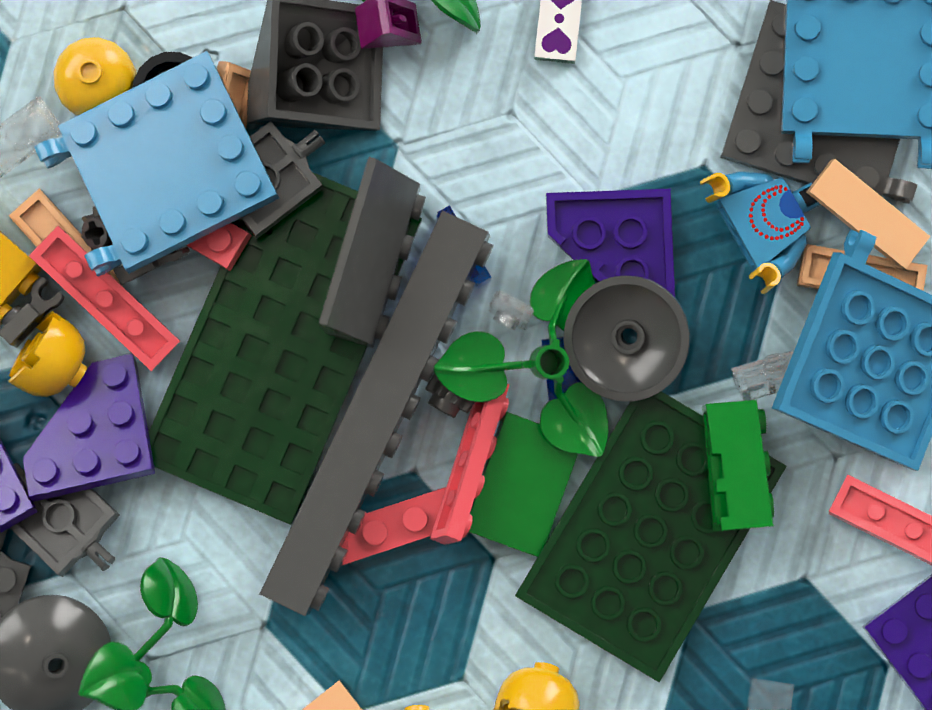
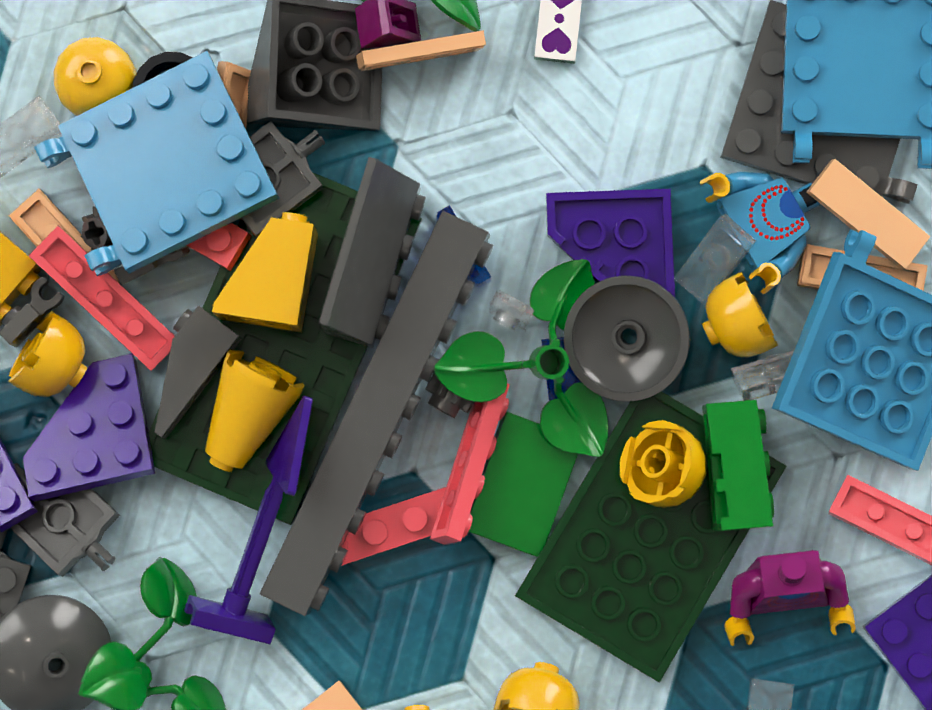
(193, 361): none -> dark grey slope
(232, 614): none -> dark purple piece
(247, 408): none -> yellow cone
(273, 277): none -> yellow slope
(421, 50): none -> light nougat tile
(663, 464): none -> yellow cylinder
(714, 258): none -> clear plate
(737, 319): none -> yellow cylinder
(787, 584): none -> magenta torso

